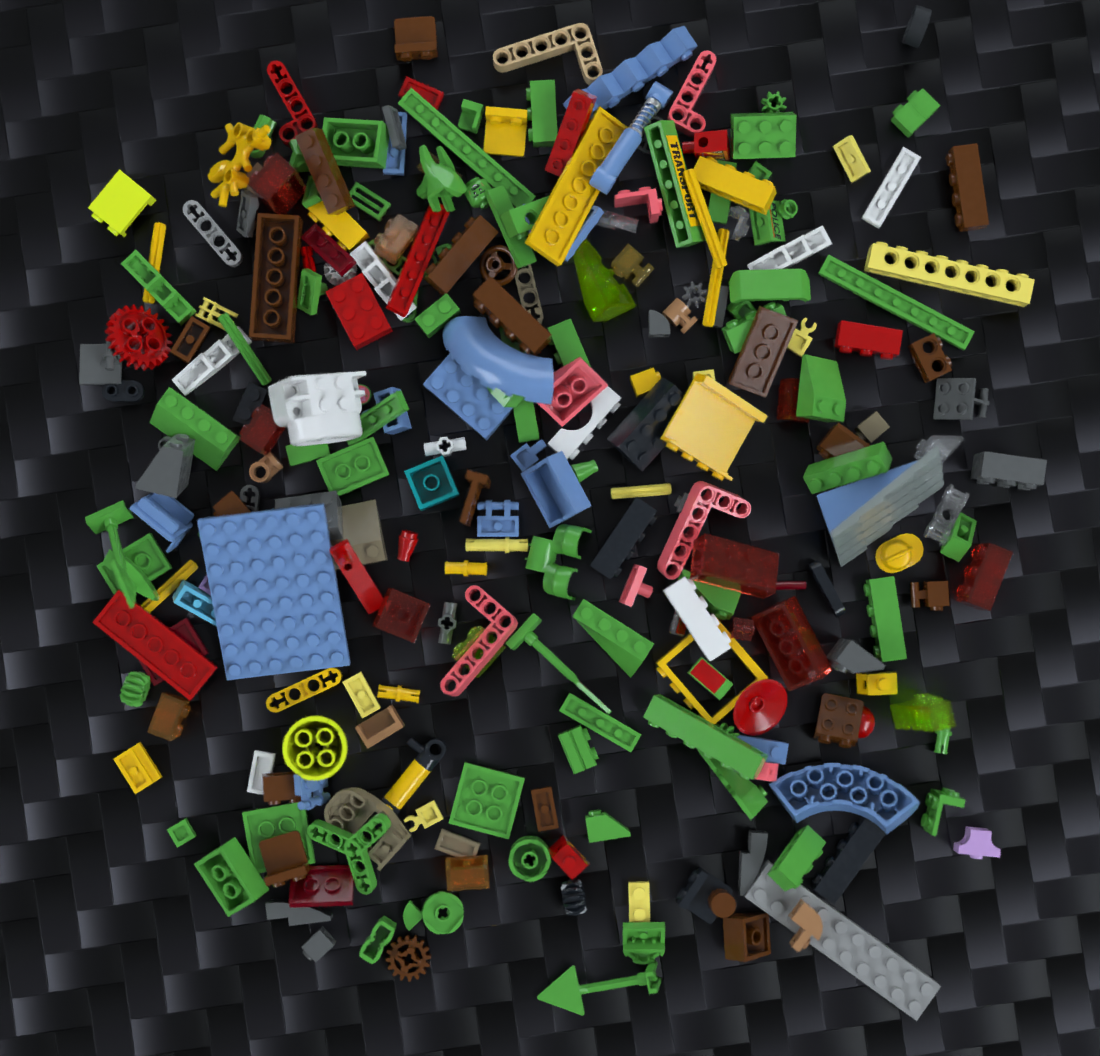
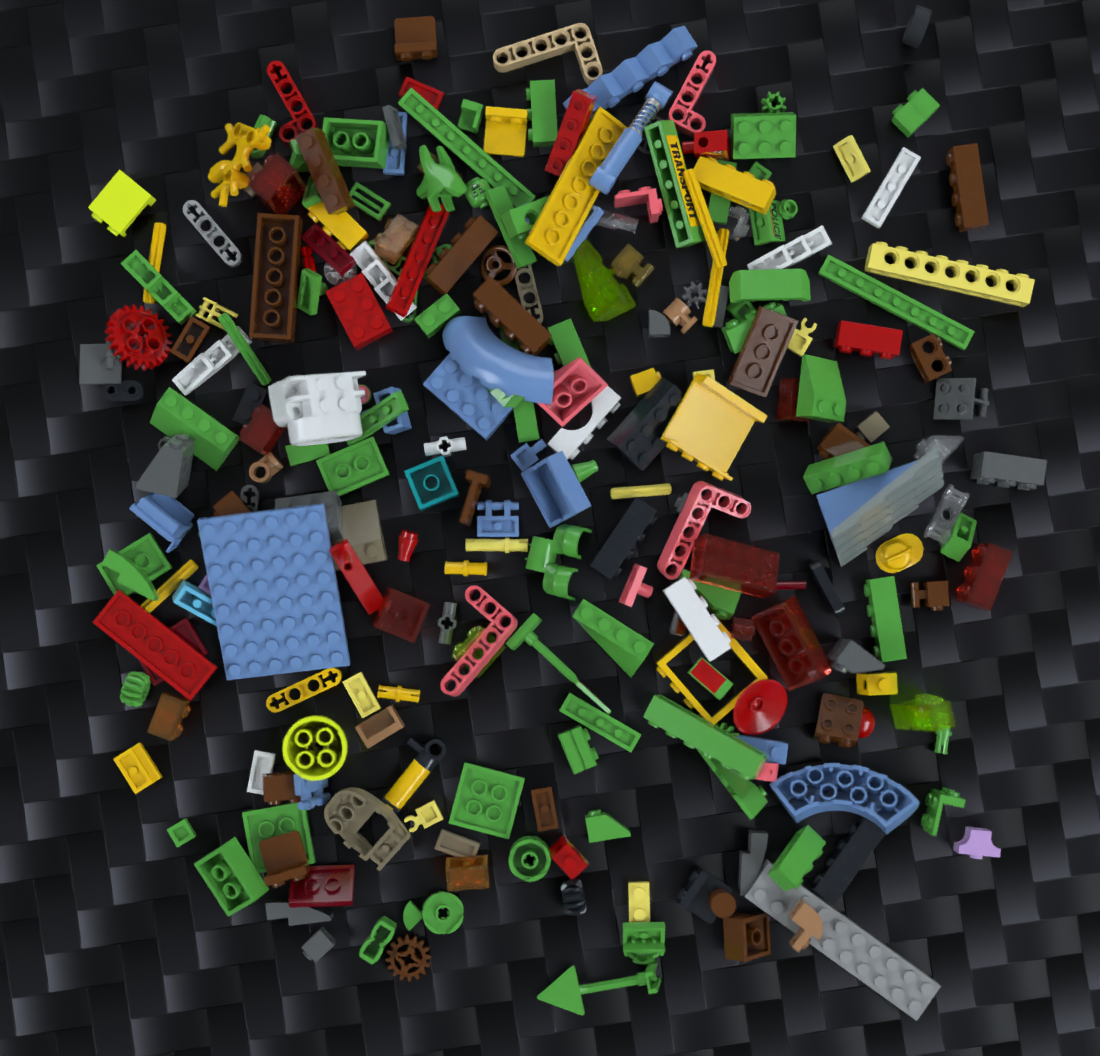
(108, 520): bright green piece -> none
(247, 213): dark grey plate -> none
(345, 846): bright green piece -> none

